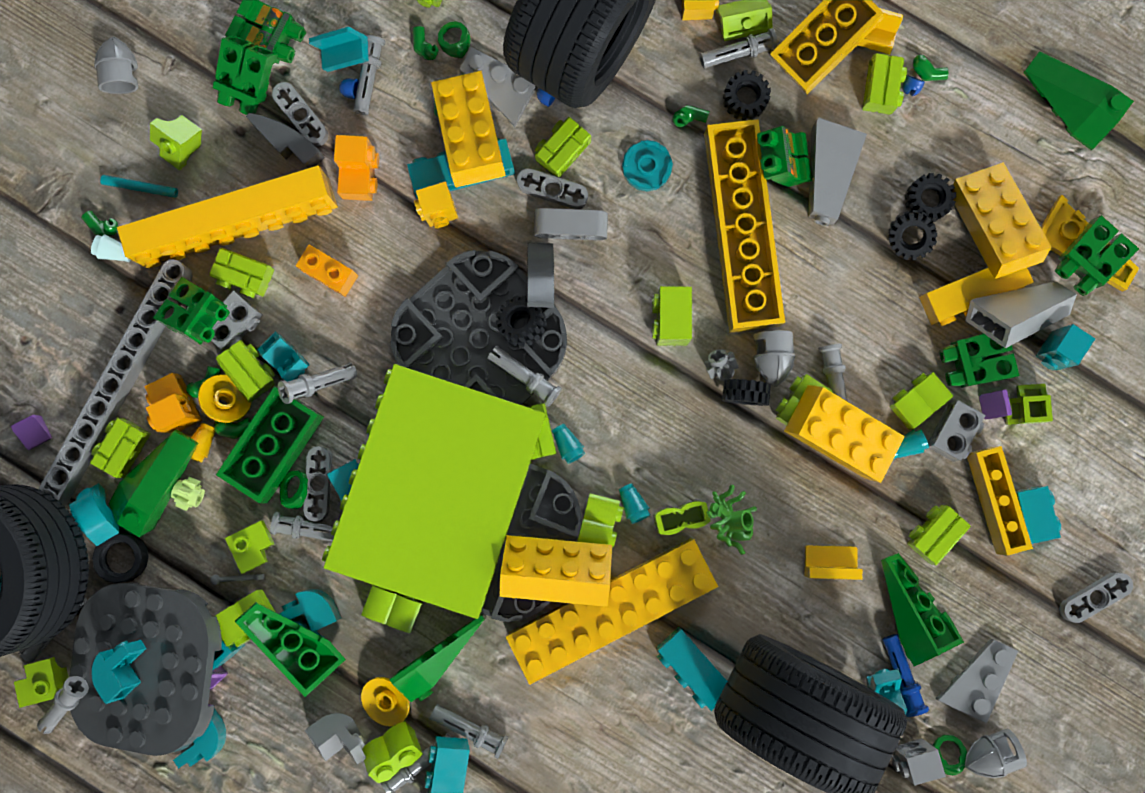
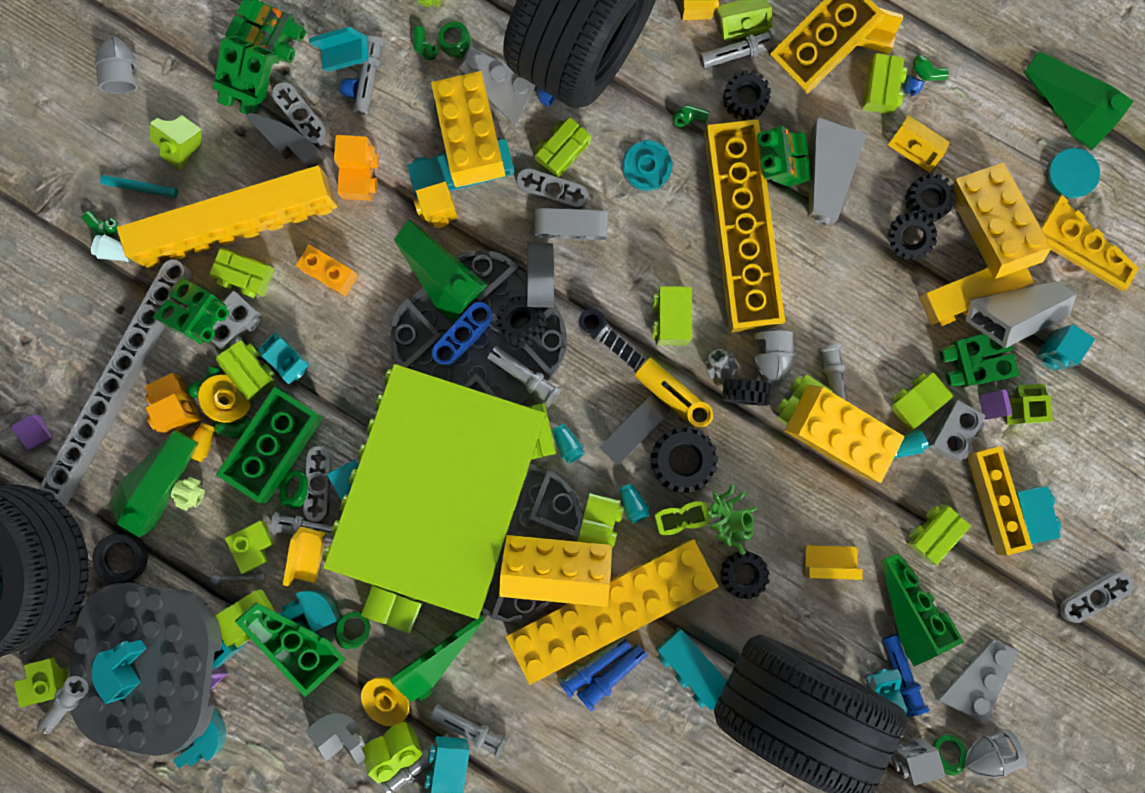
(94, 515): teal brick -> none
(119, 447): lime brick -> none
(304, 555): none -> yellow panel
(307, 385): light grey pin -> none
(345, 643): none -> green piece
(441, 274): none -> green wedge
(467, 322): none -> blue beam
(584, 672): none -> blue pin
(602, 685): none -> blue pin
(634, 429): none -> dark grey slope
(647, 371): none -> piece
(705, 452): none -> black tyre
(759, 581): none -> black tyre
(919, 143): none -> yellow panel
(1073, 173): none -> teal tile
(1095, 255): green hips -> none

